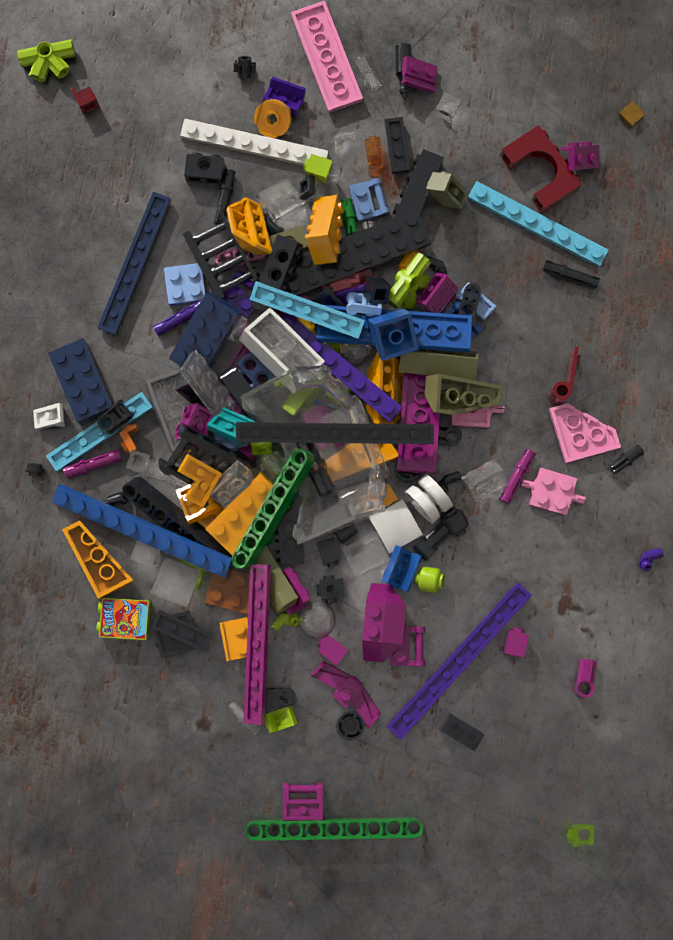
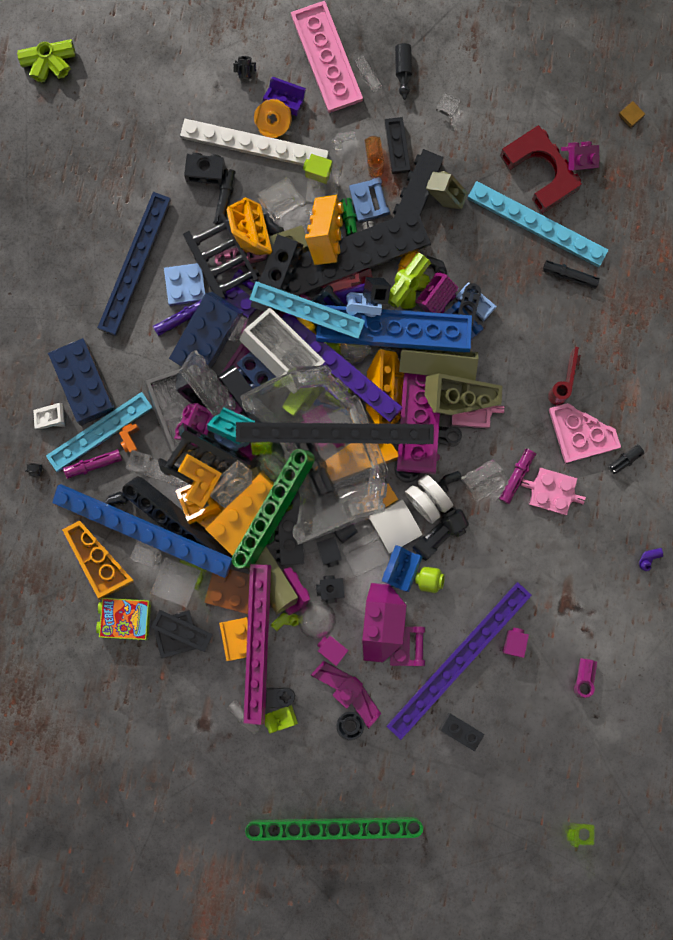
(85, 99): dark red panel -> none
(116, 416): black piece -> none
(302, 808): magenta plate -> none
(307, 187): black tile -> none
(393, 334): blue slope -> none
(419, 74): magenta plate -> none

